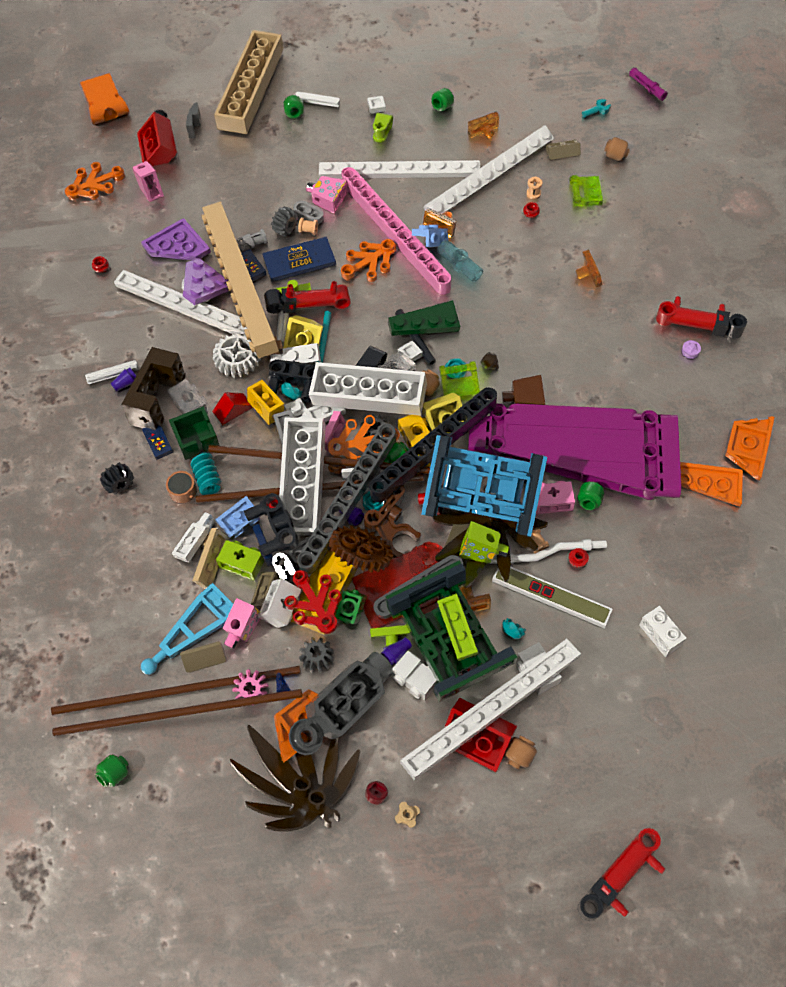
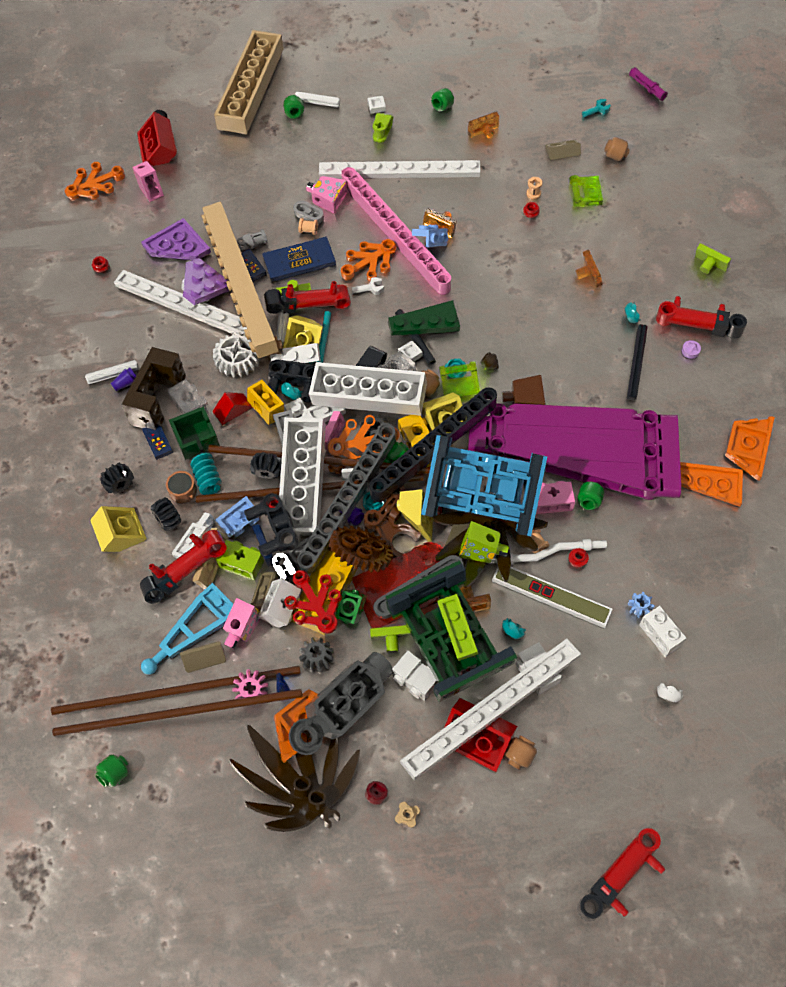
(103, 99): orange piece -> none
(117, 528): none -> light yellow slope
(166, 514): none -> black gear
(167, 578): none -> red piece
(193, 120): dark grey slope -> none
(266, 465): none -> black gear
(284, 221): dark grey gear -> none
(372, 286): none -> white bar
(395, 651): dark purple cone -> none
(411, 506): none -> light yellow slope
(460, 260): clear light blue piece -> none
(491, 171): white plate -> none
(631, 313): none -> teal plate
(635, 603): none -> light blue gear
(637, 362): none -> black axle
(669, 693): none -> white plate
(711, 258): none -> lime tile

